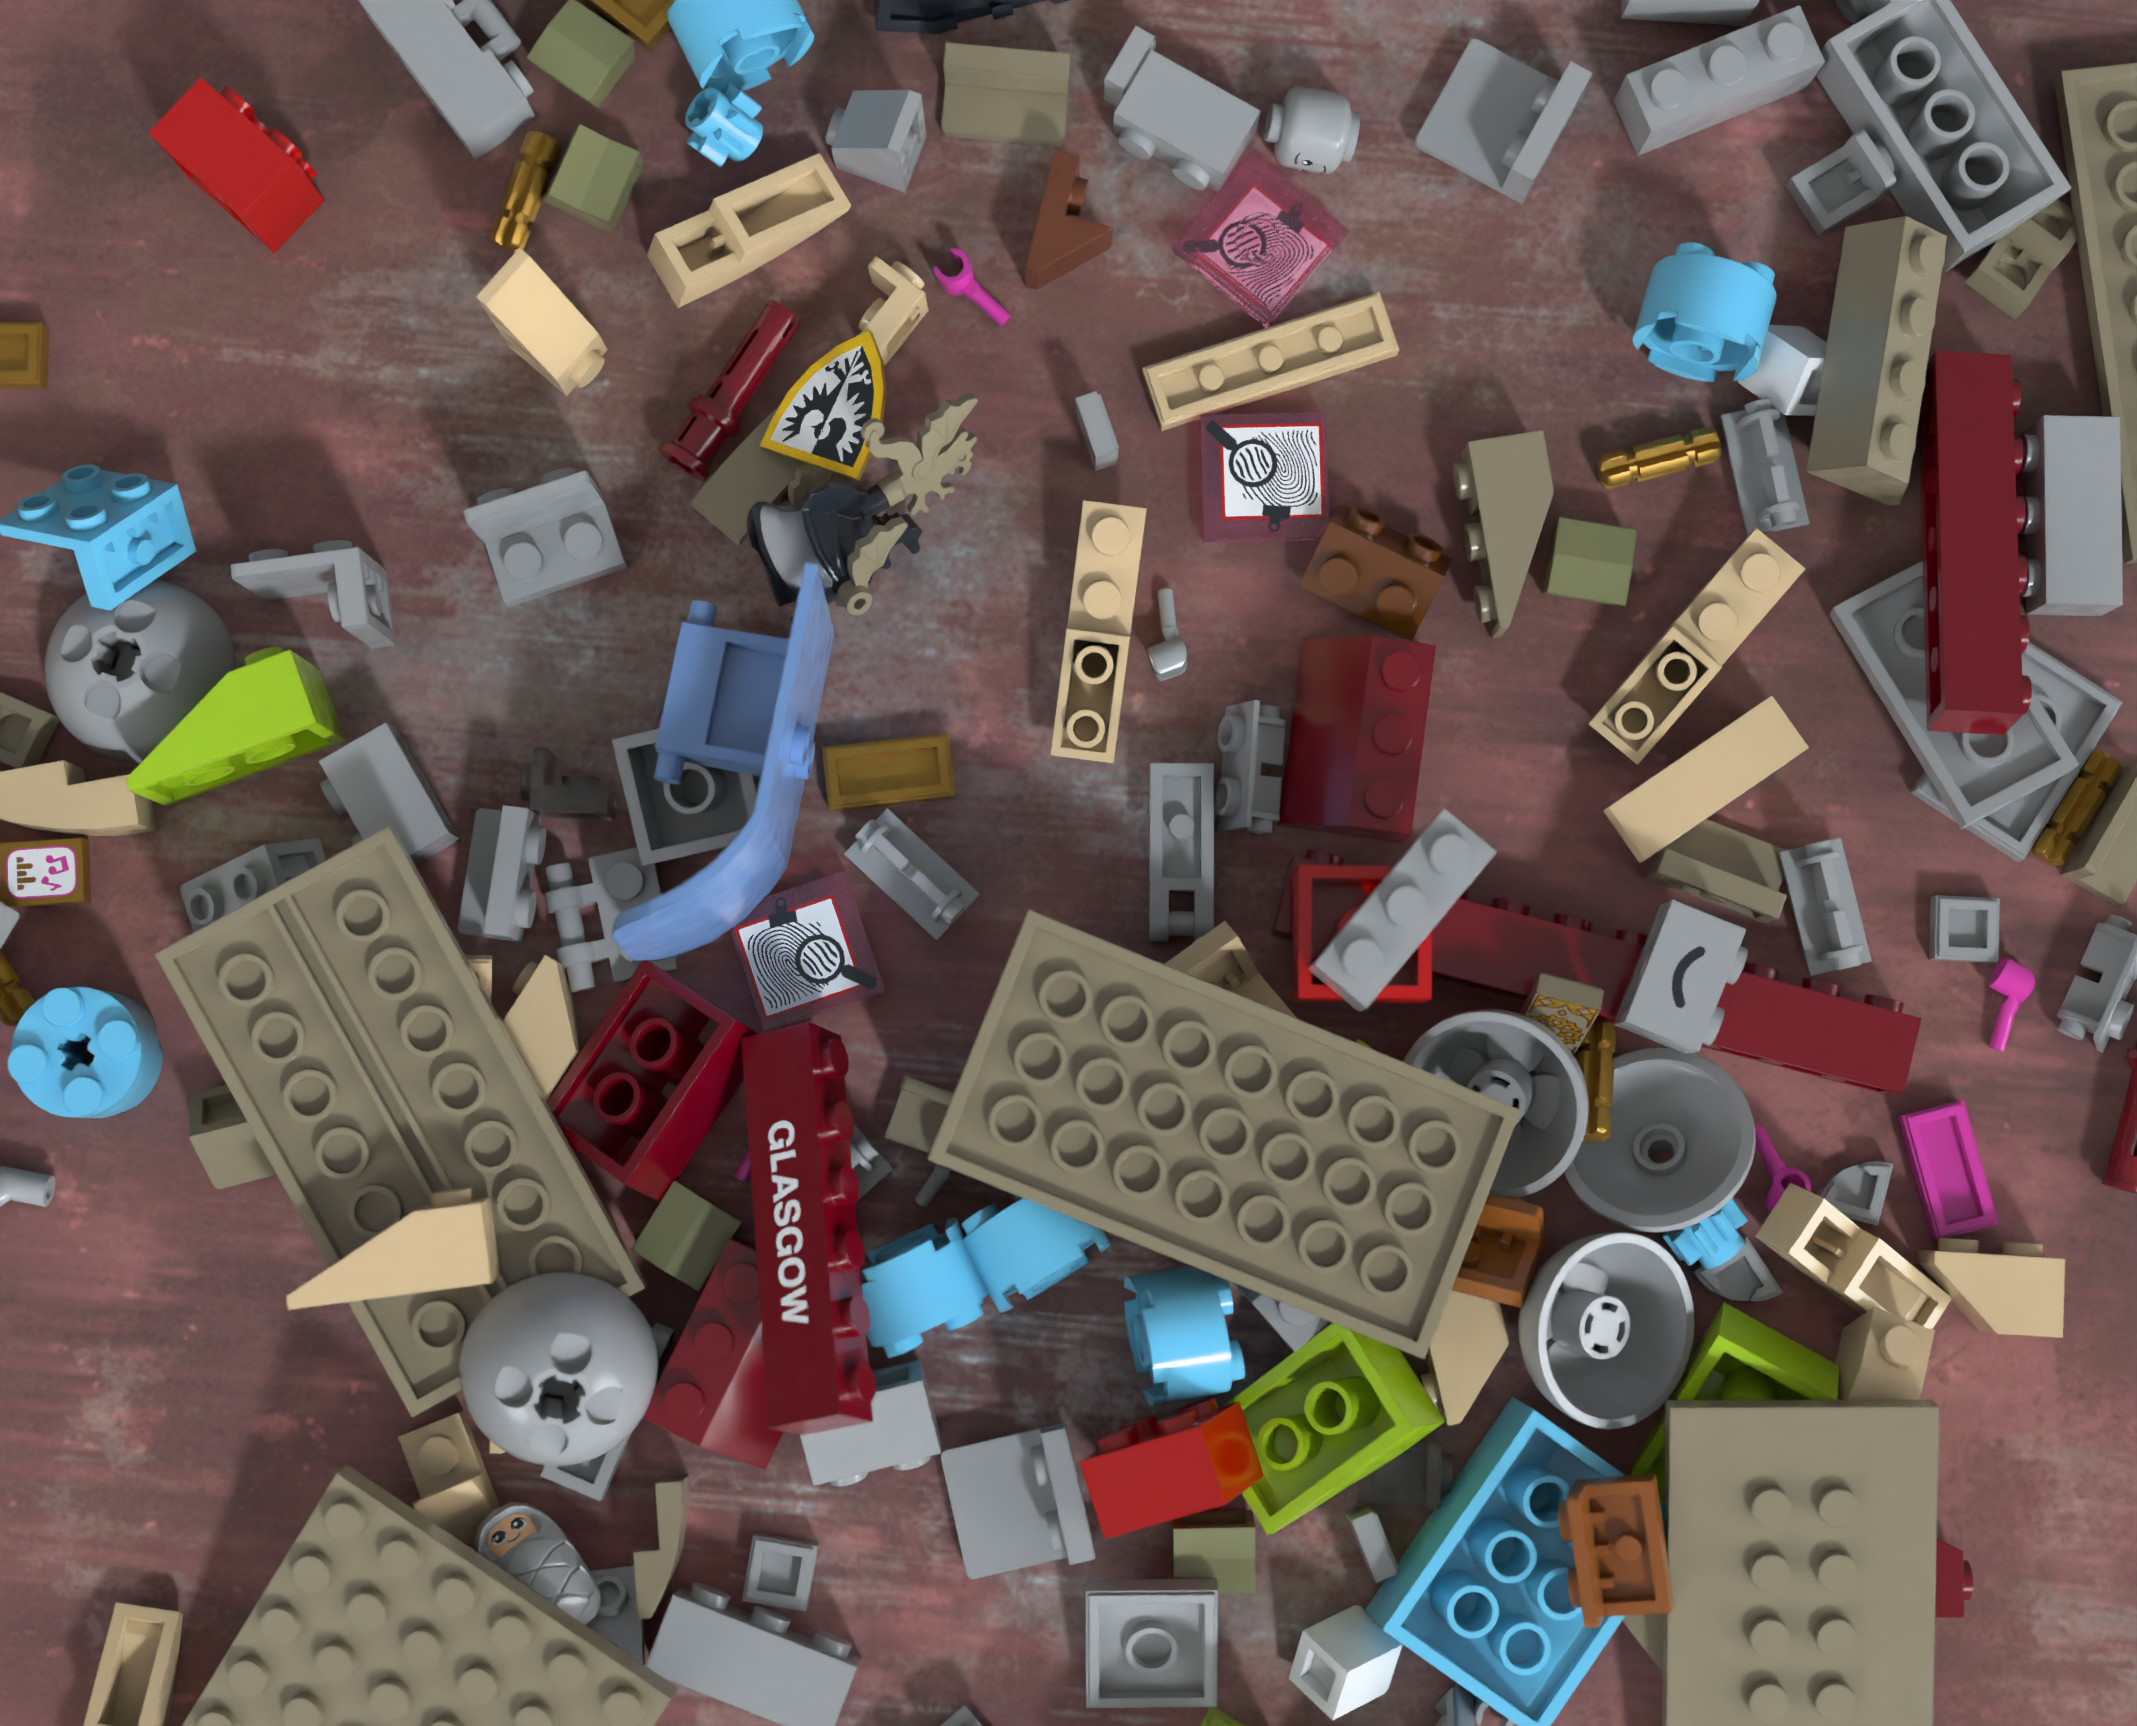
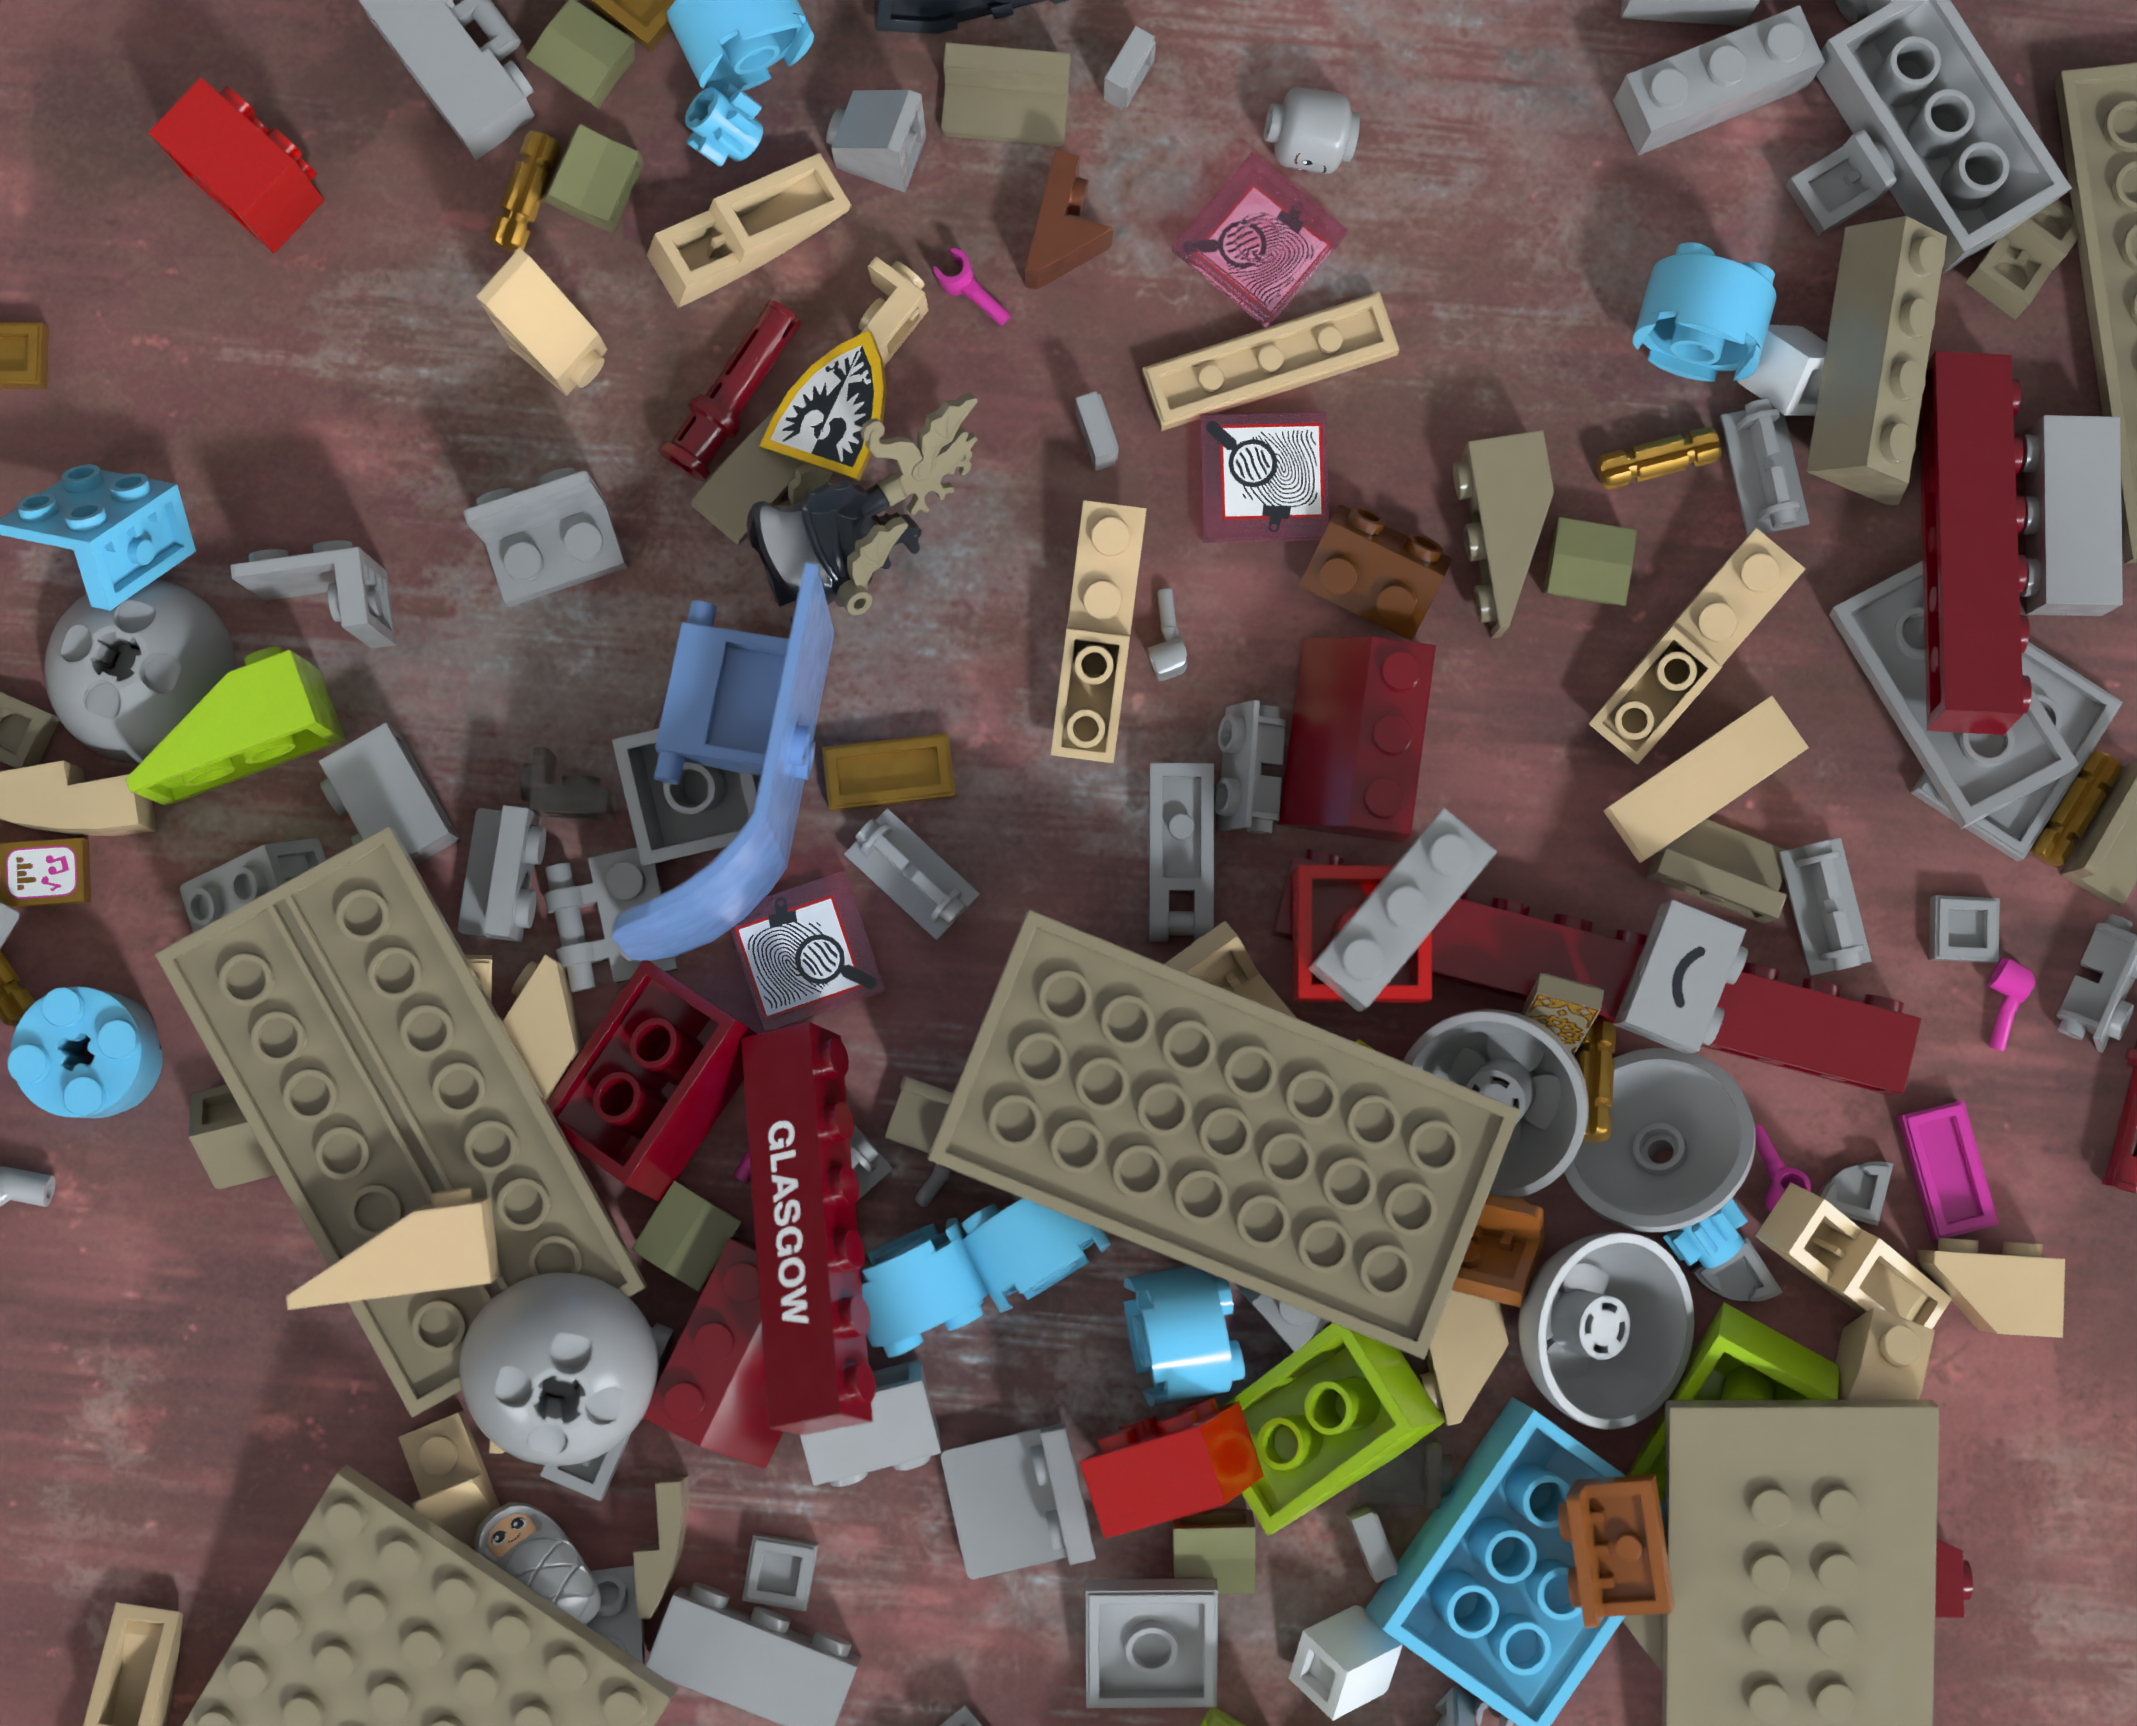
(1184, 123): light grey brick -> none
(1500, 118): light grey bracket -> none

